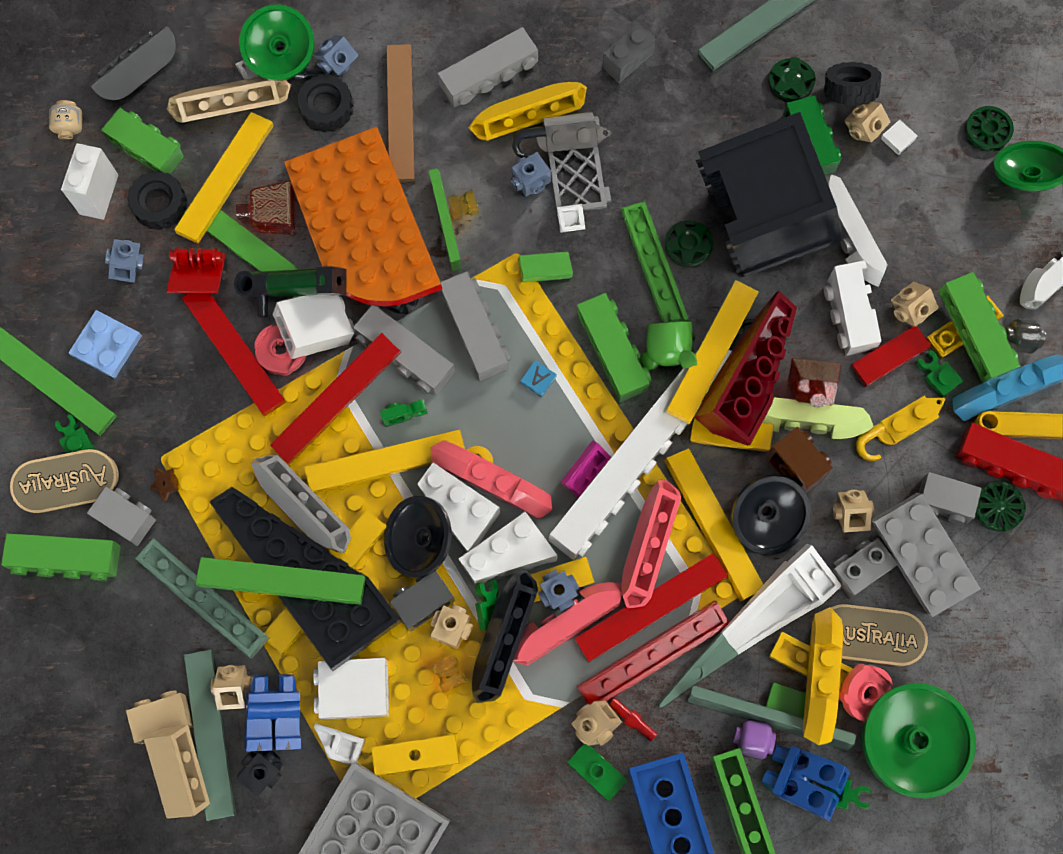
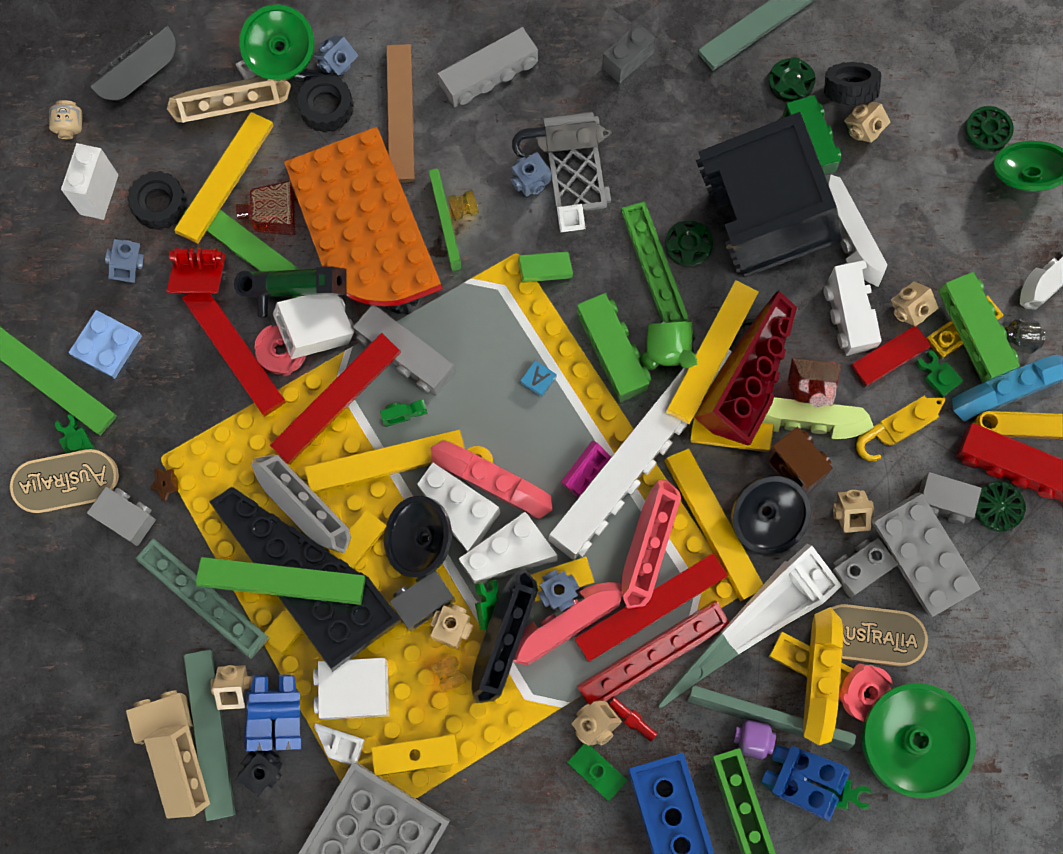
(61, 555): bright green brick -> none
(143, 142): bright green brick -> none
(474, 326): light grey brick -> none
(528, 109): yellow brick -> none
(786, 700): bright green tile -> none
(899, 137): white tile -> none

